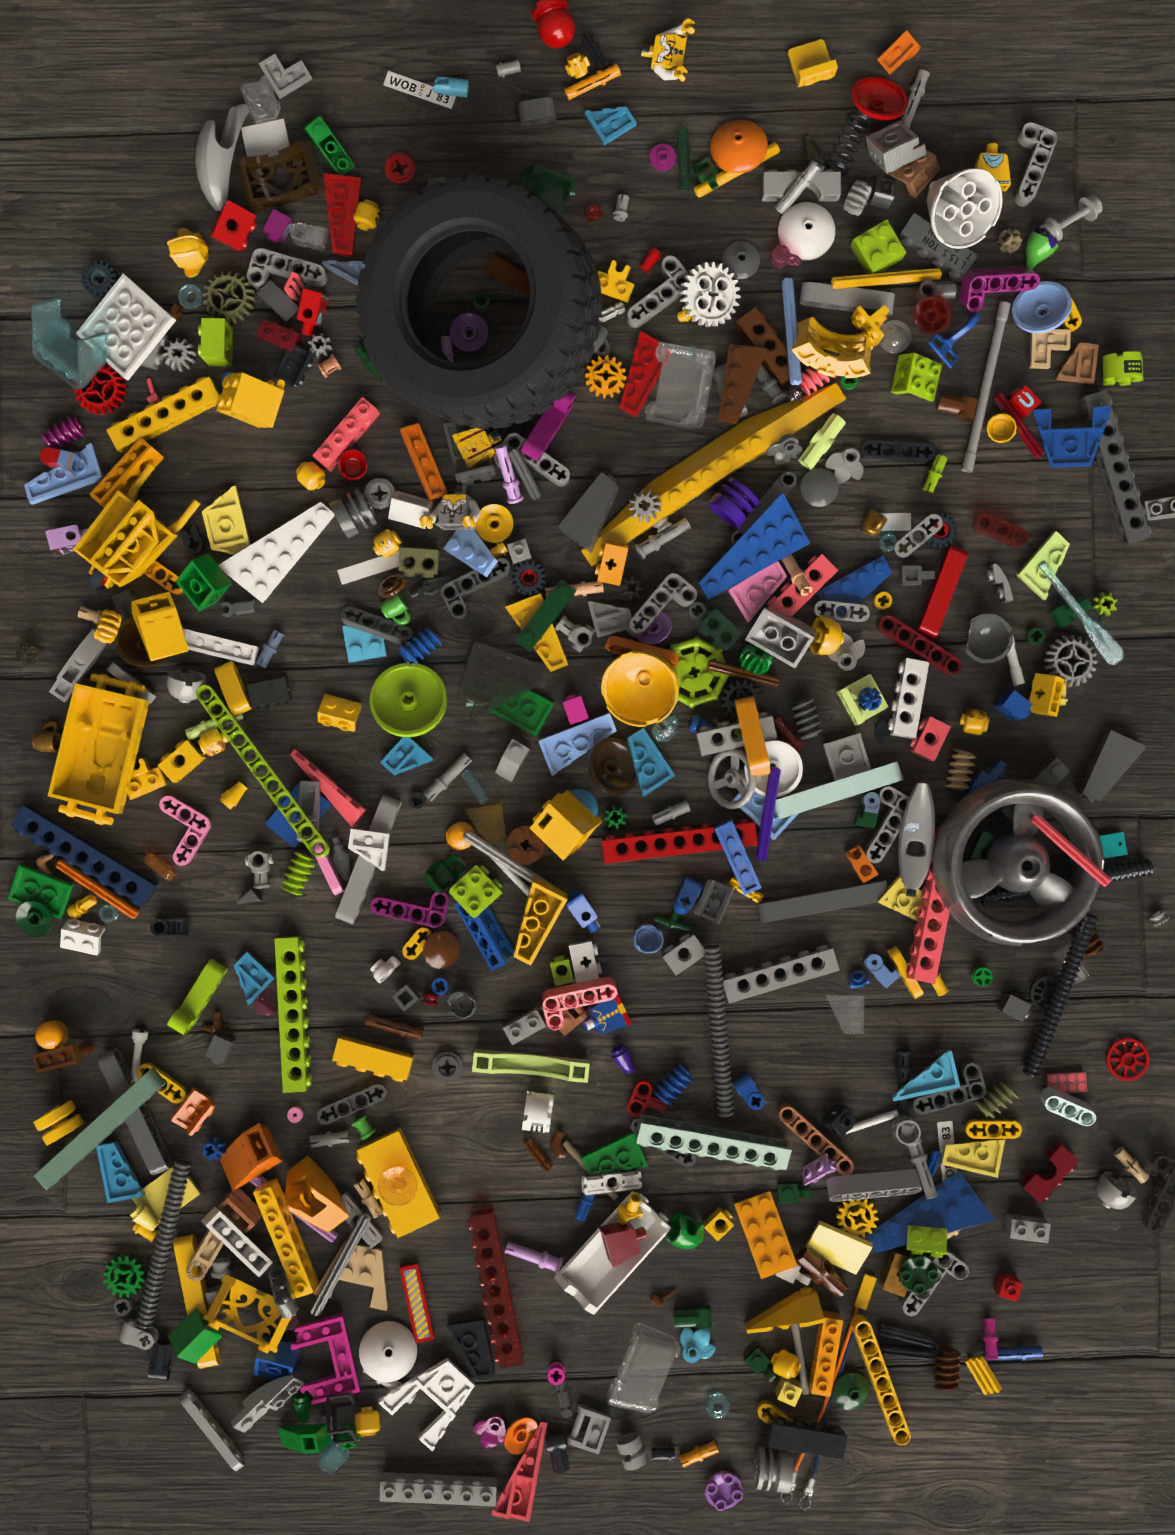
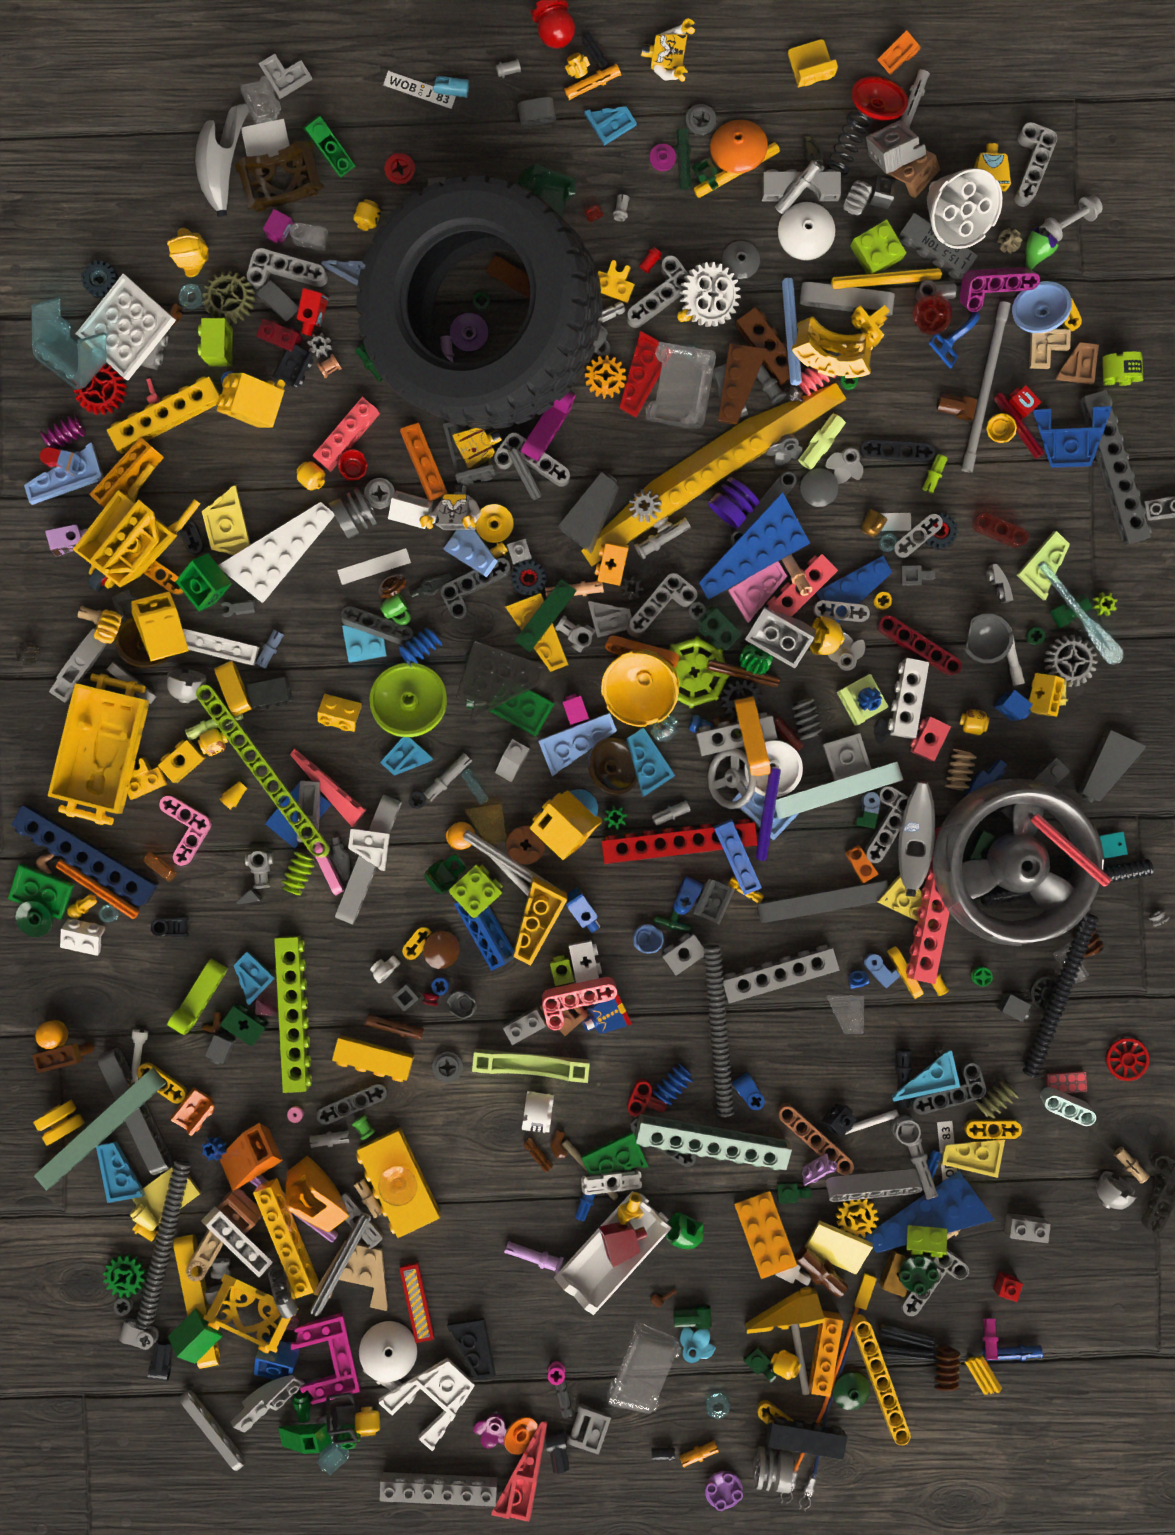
(47, 740): pearl gold piece -> none
(172, 357): light grey gear -> none
(234, 1024): none -> dark green brick
(243, 221): red brick -> none
(294, 282): coral tile -> none
(342, 199): red wing -> none
(387, 543): yellow head -> none
(409, 907): magenta beam -> none
(420, 557): olive brick -> none
(504, 1356): clear red brick -> none
(510, 482): lavender pin -> none
(622, 1057): dark purple cone -> none
(630, 1448): light grey wheel -> none
(657, 631): medium lavender dish -> none
(696, 112): none -> dark grey gear
(719, 1231): yellow brick -> none
(781, 257): clear pink piece -> none
(788, 1391): light yellow brick -> none
(896, 336): clear hat -> none
(916, 376): lime bracket -> none
(942, 591): red beam -> none
(1042, 1185): dark red arch -> none

